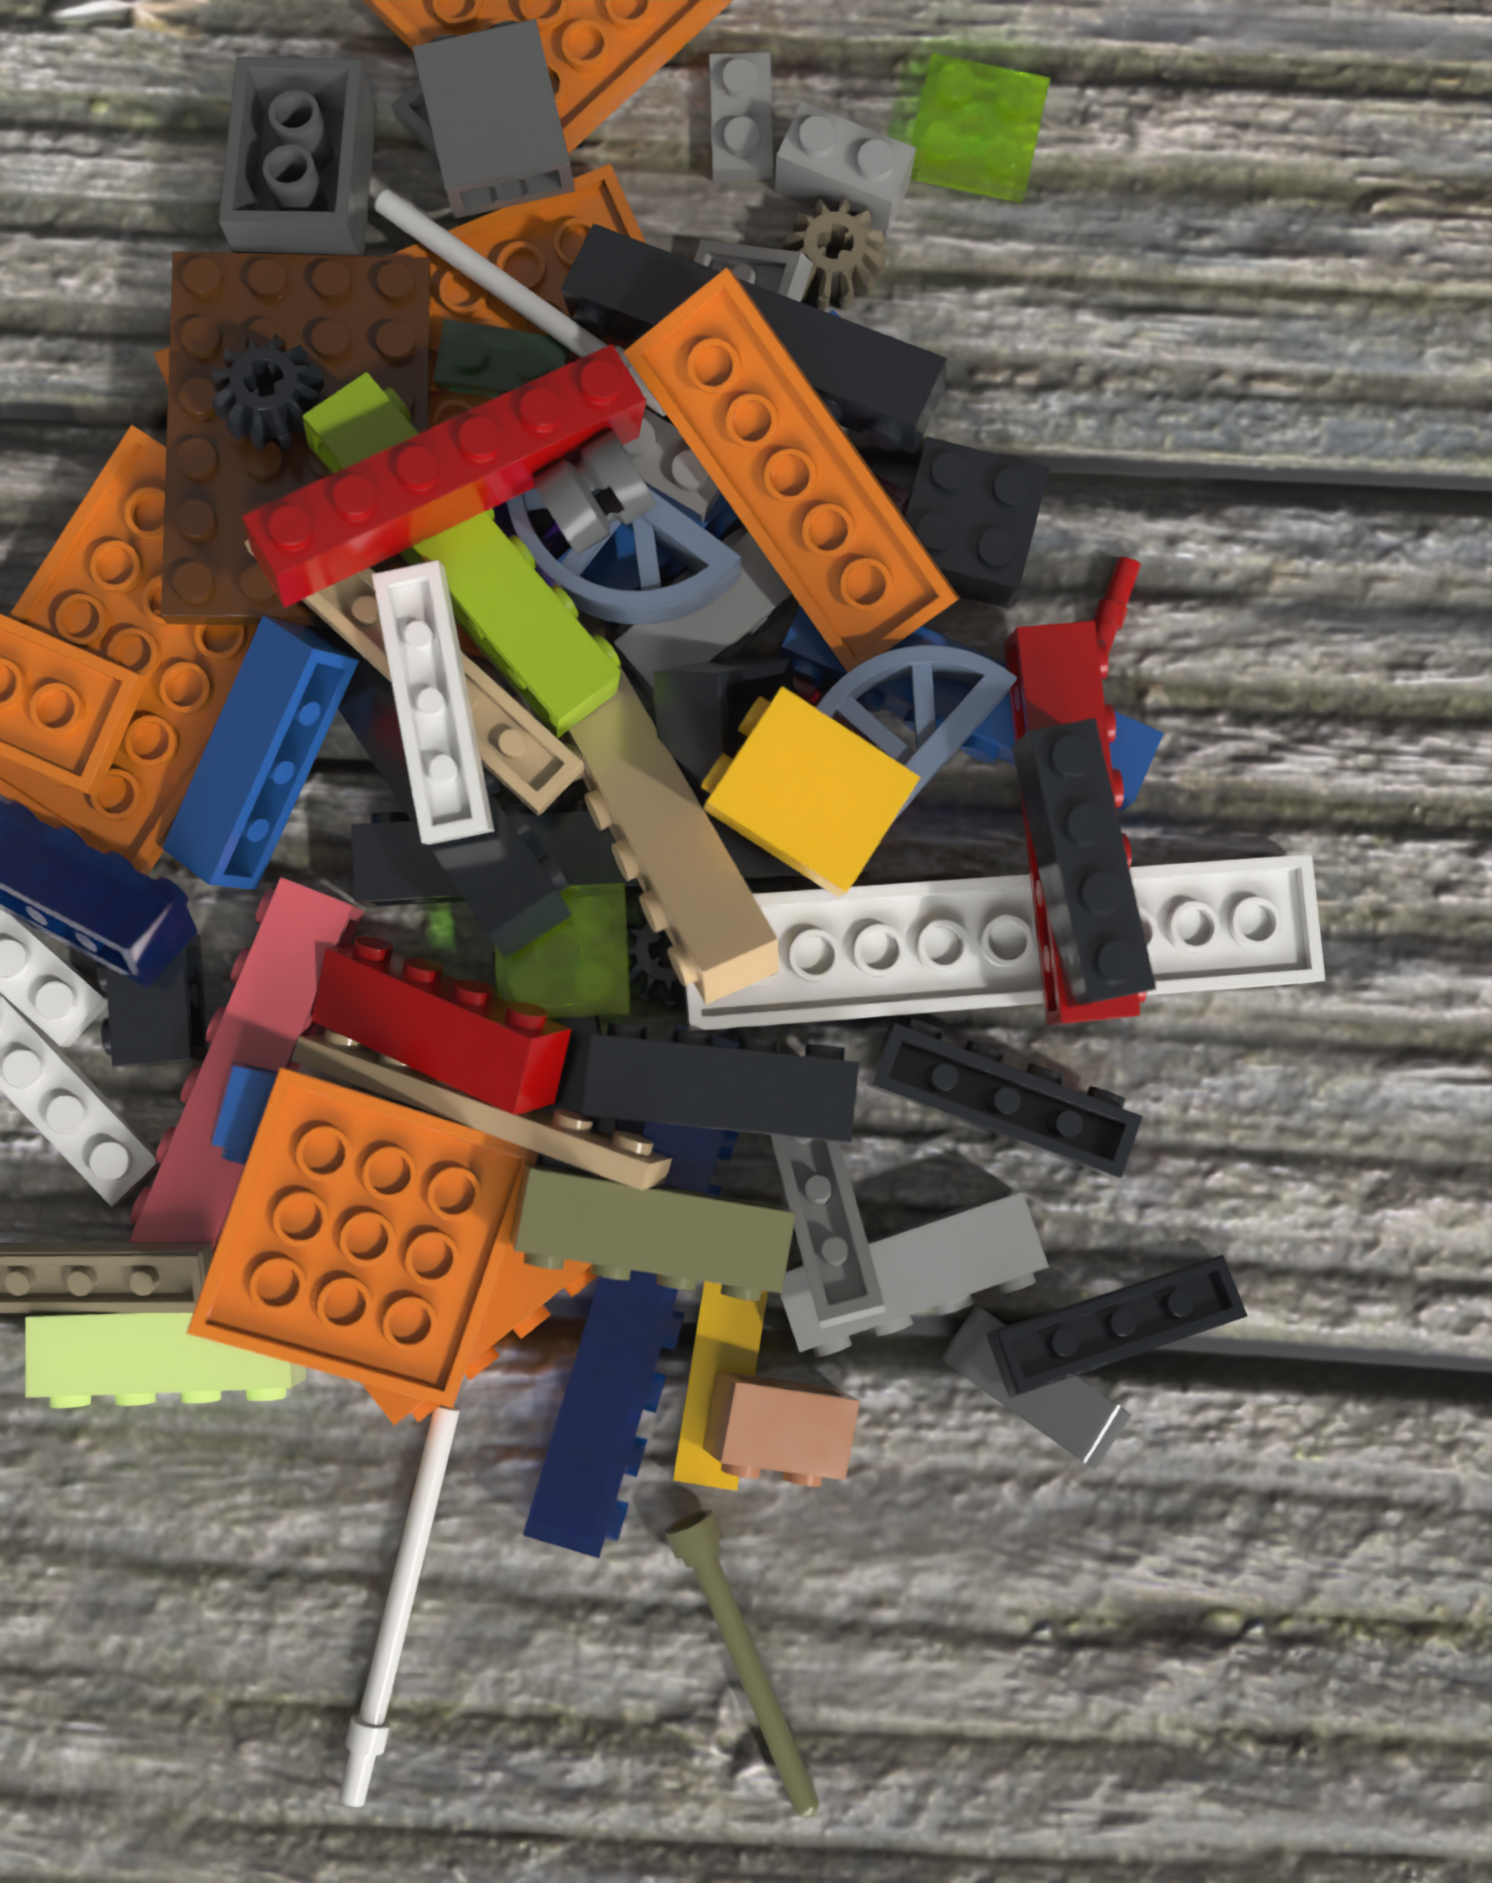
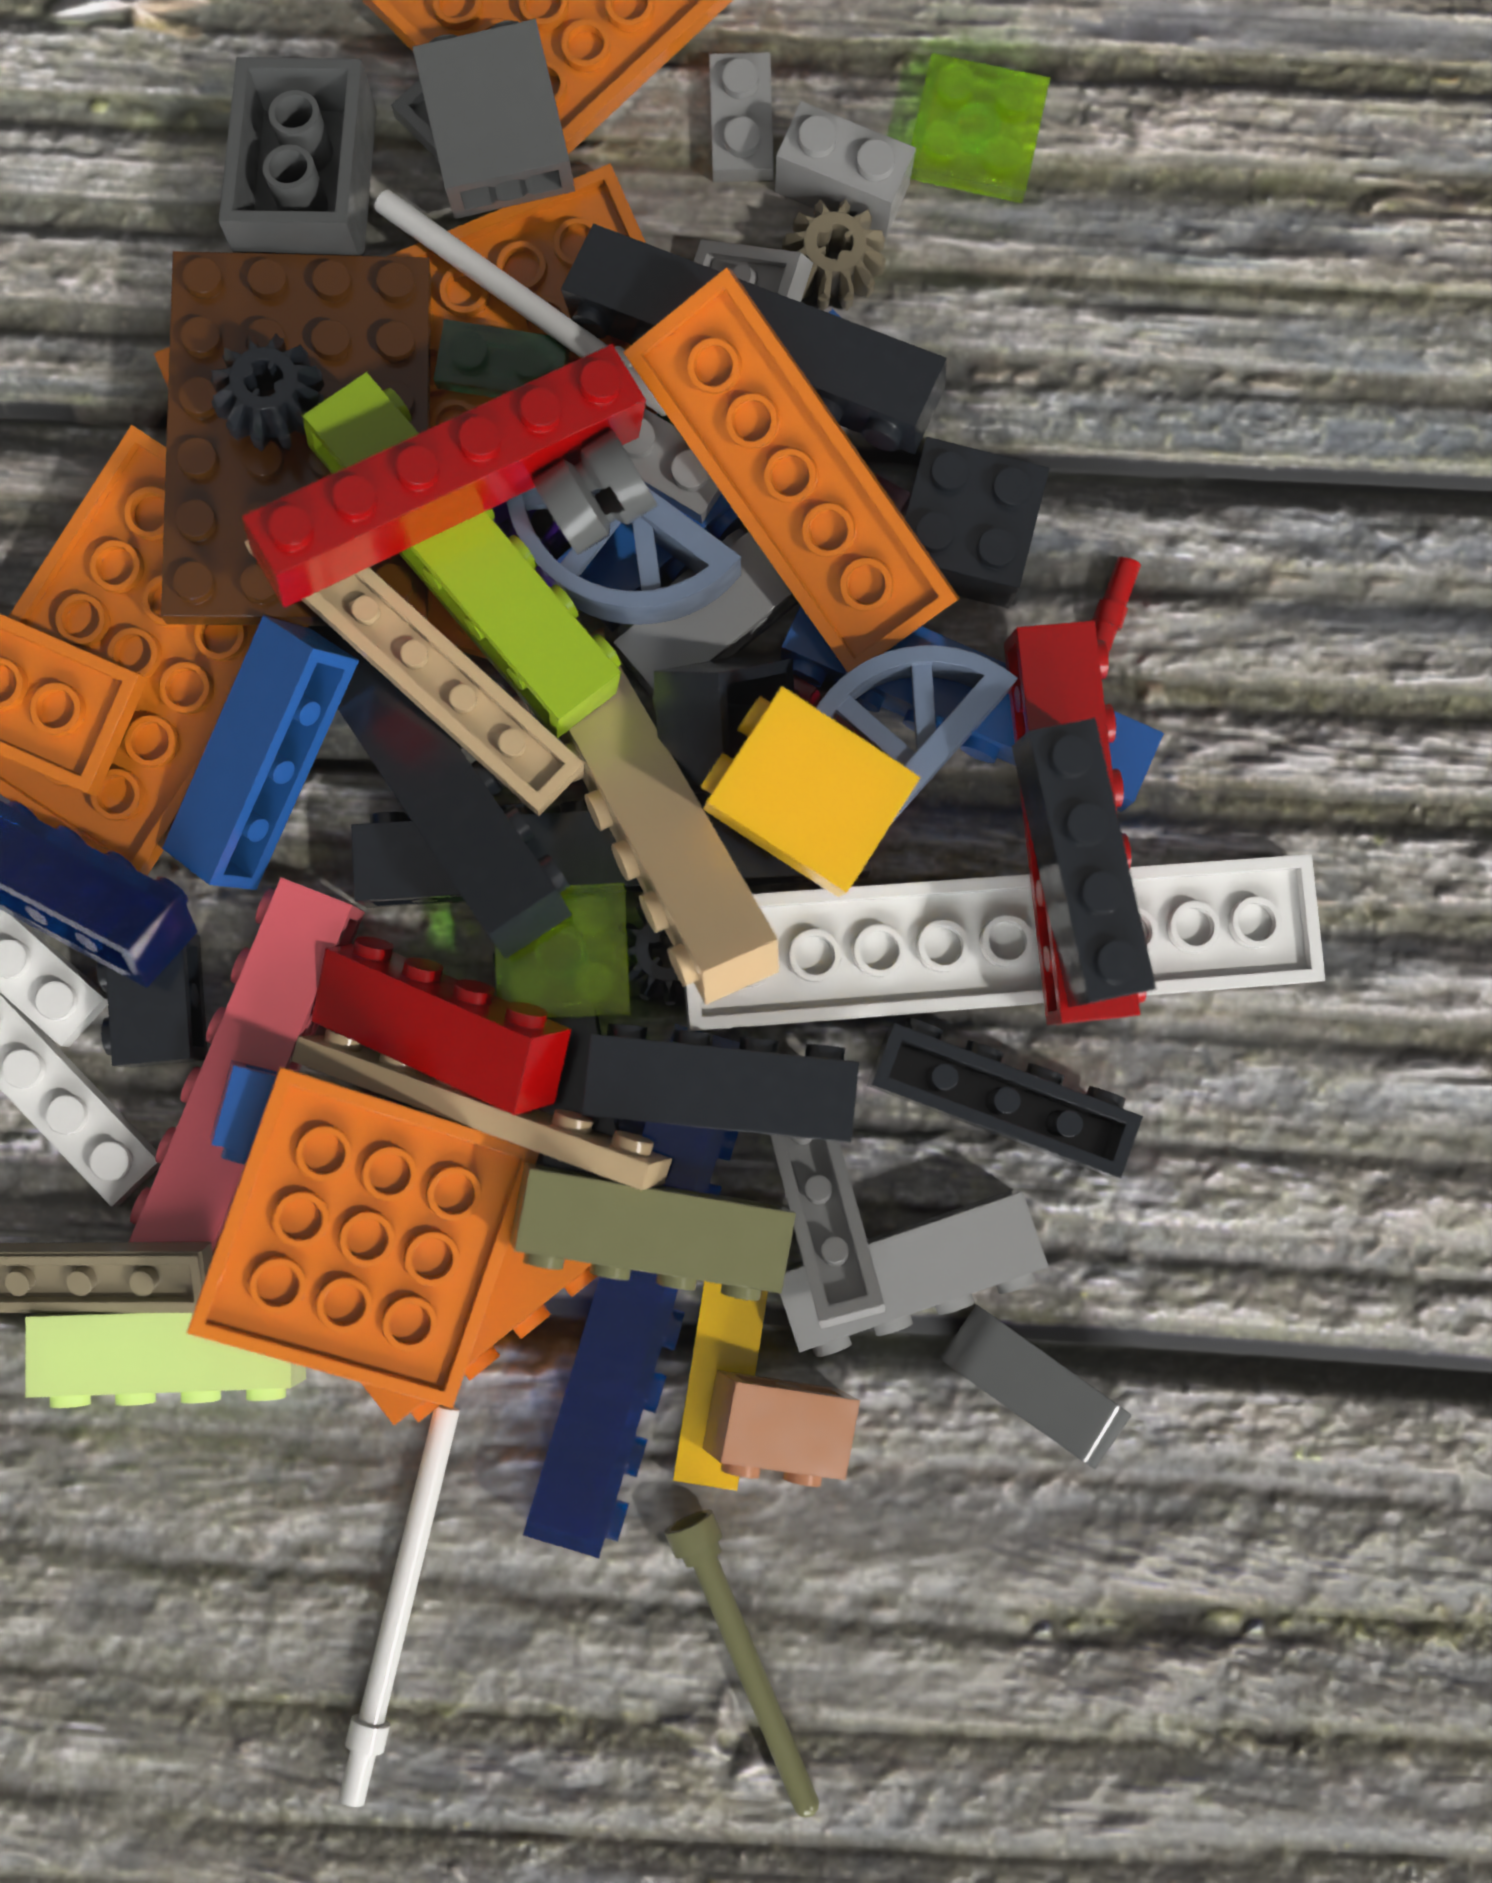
(432, 702): white plate -> none
(1115, 1325): black tile -> none

